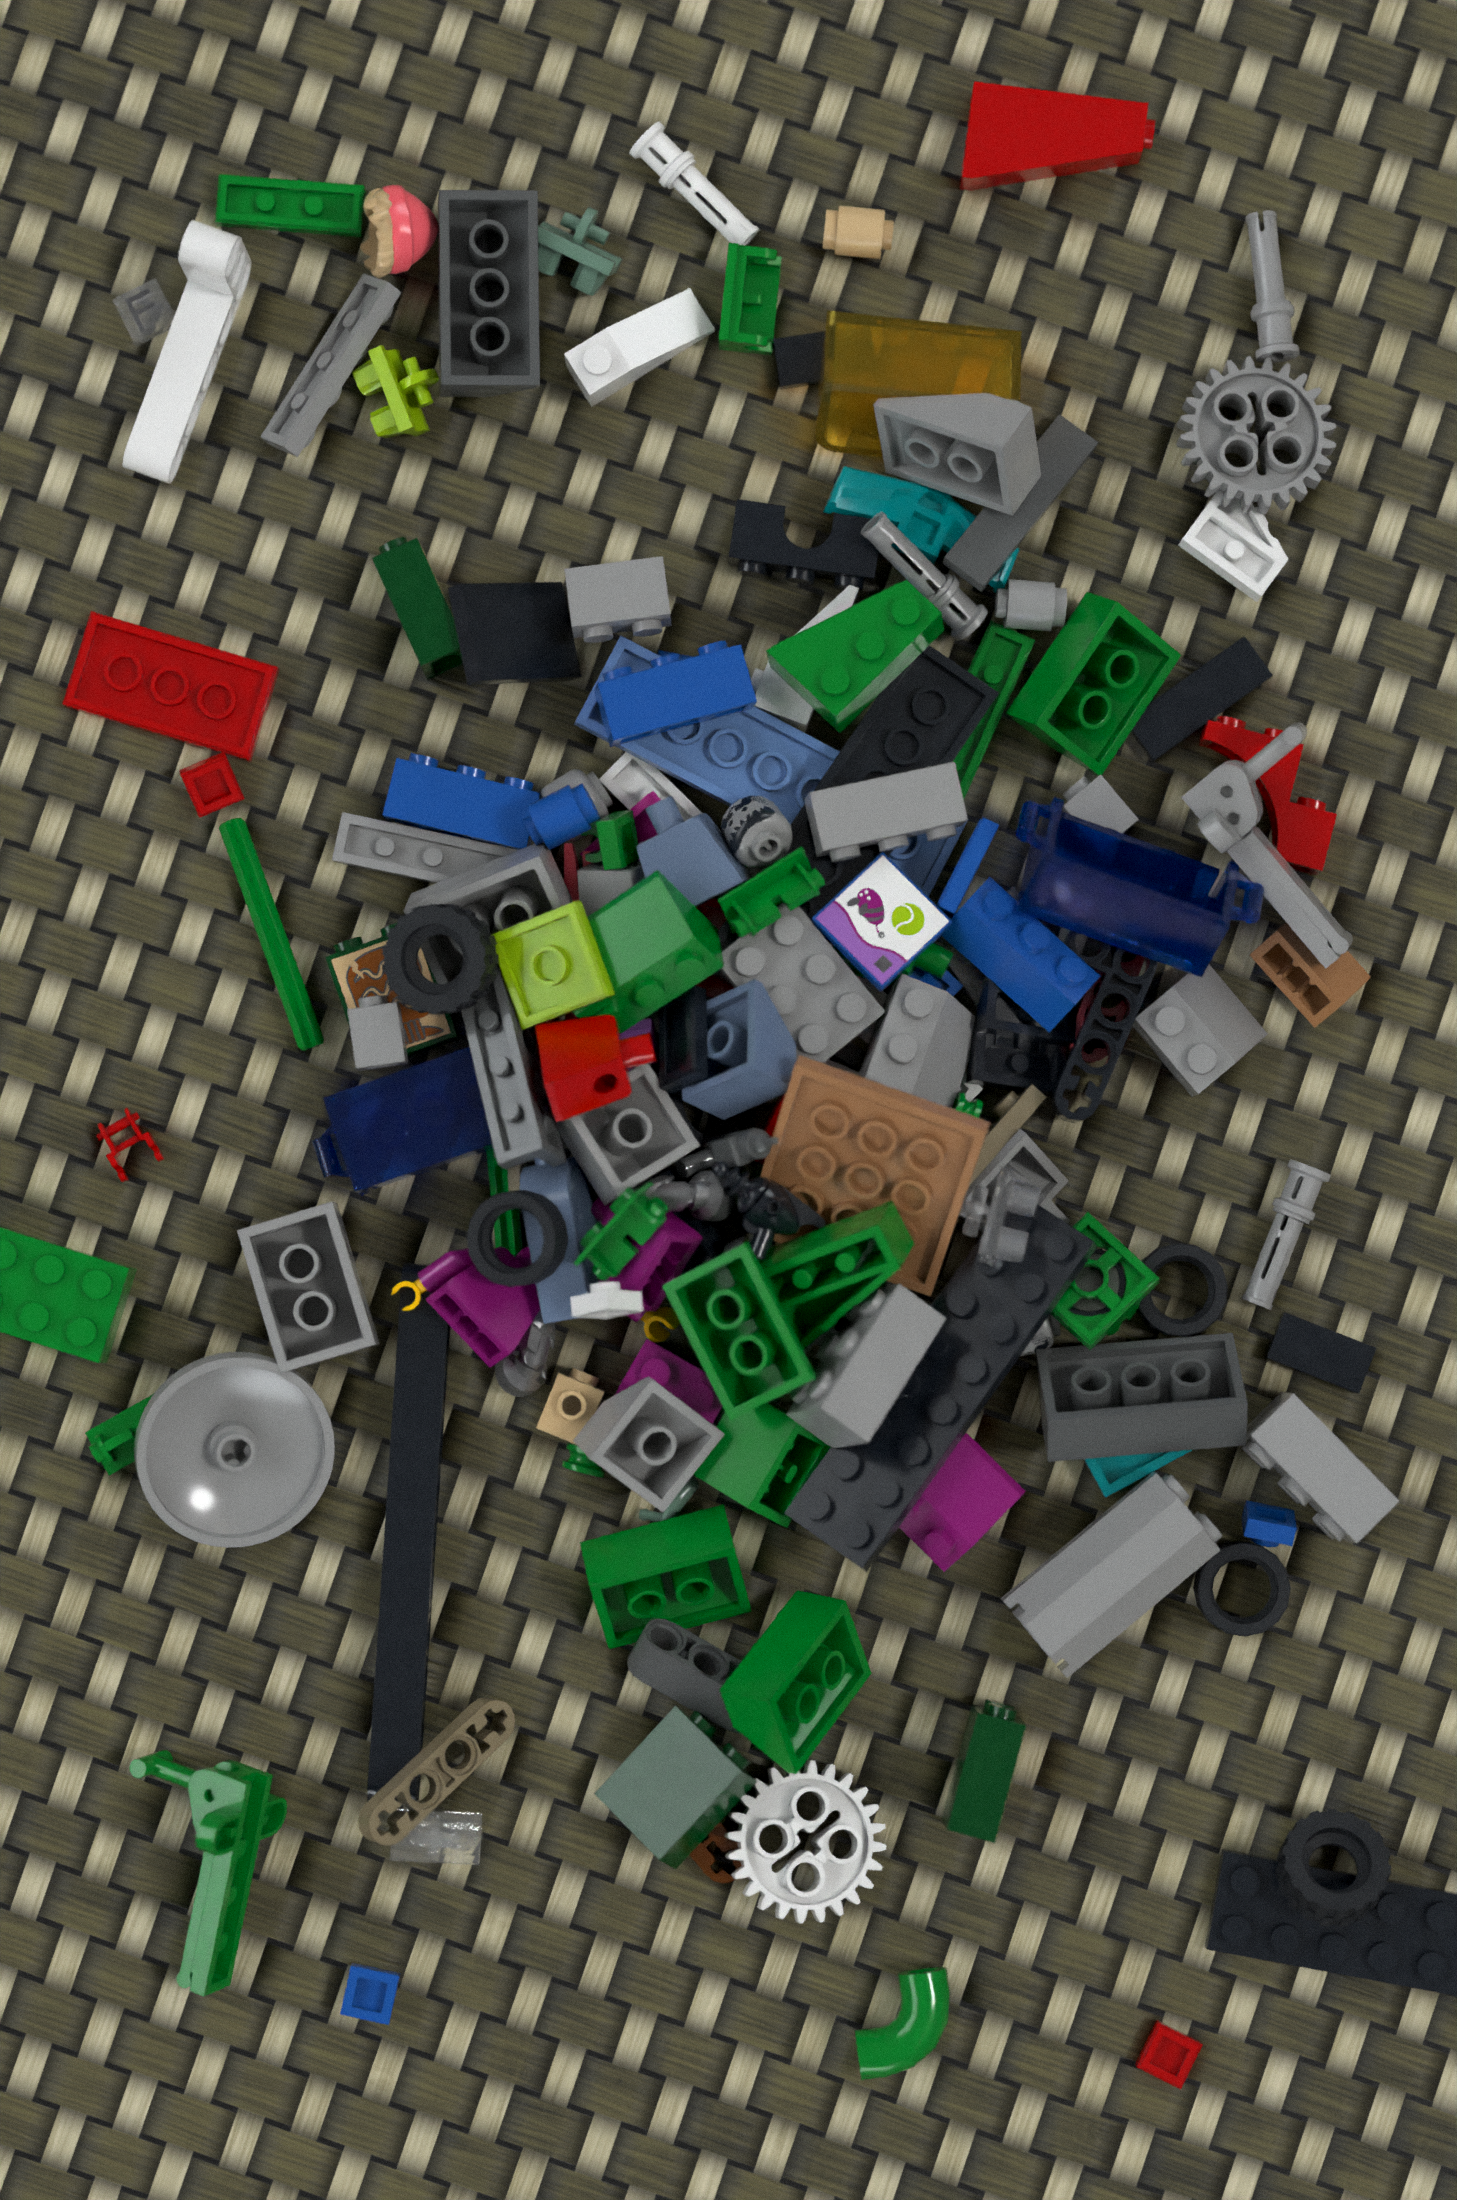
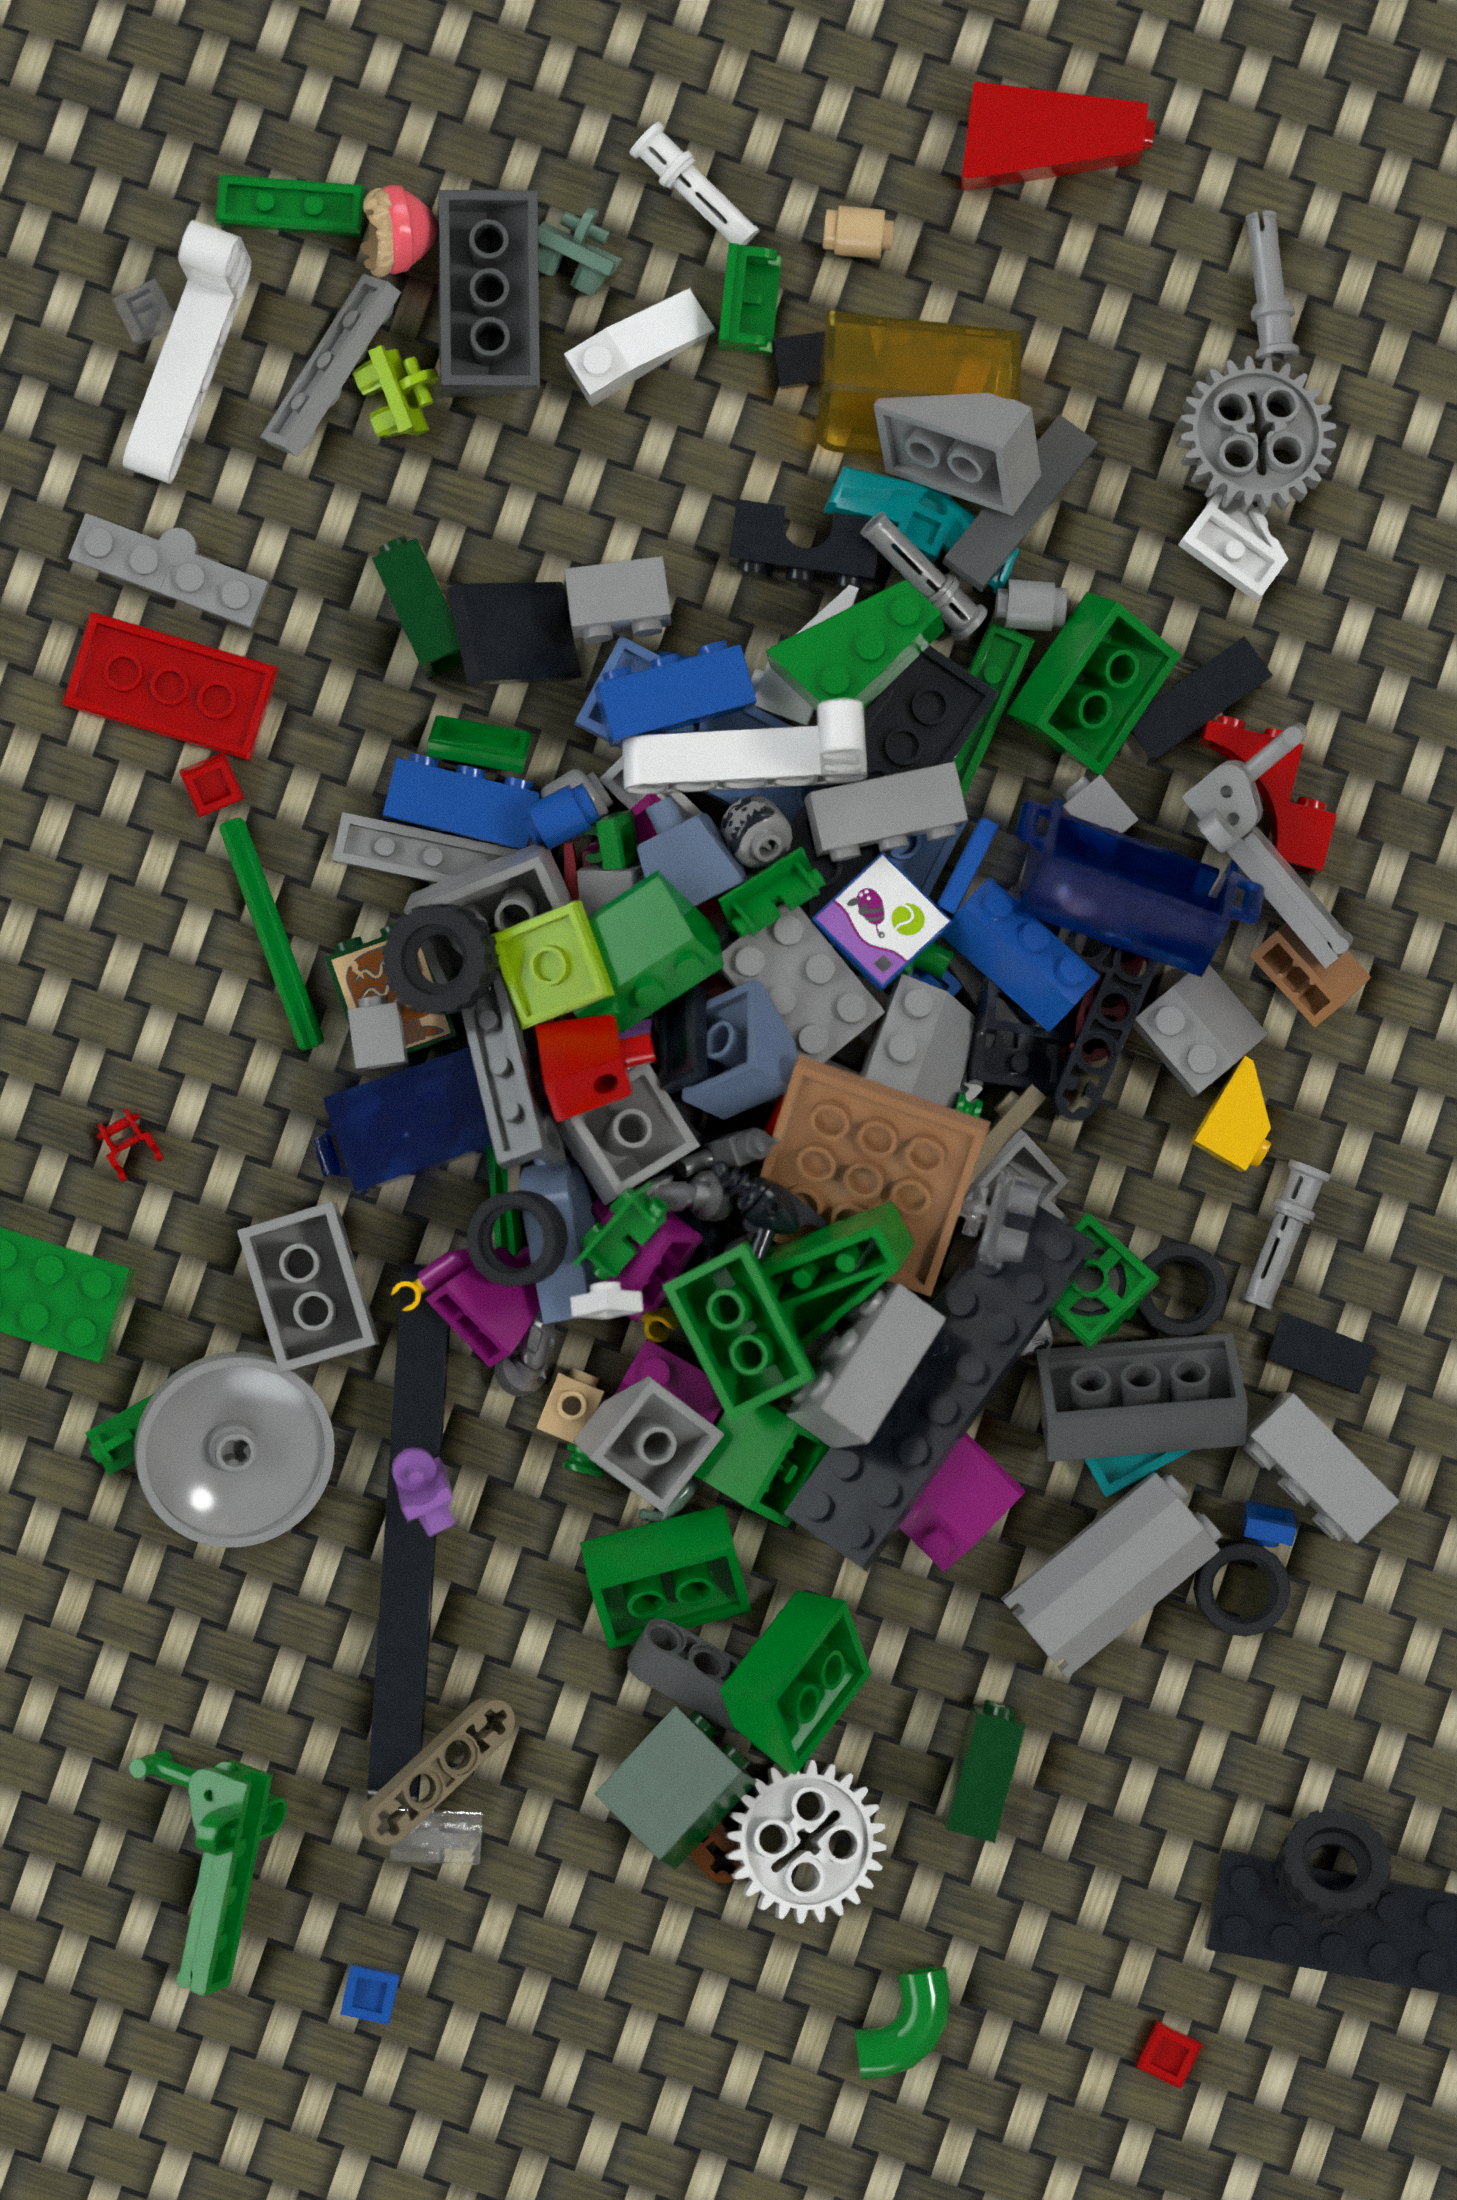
(169, 569): none -> light grey hinge
(423, 1489): none -> medium lavender hips
(479, 744): none -> green tile
(753, 757): none -> white beam
(1236, 1121): none -> yellow slope

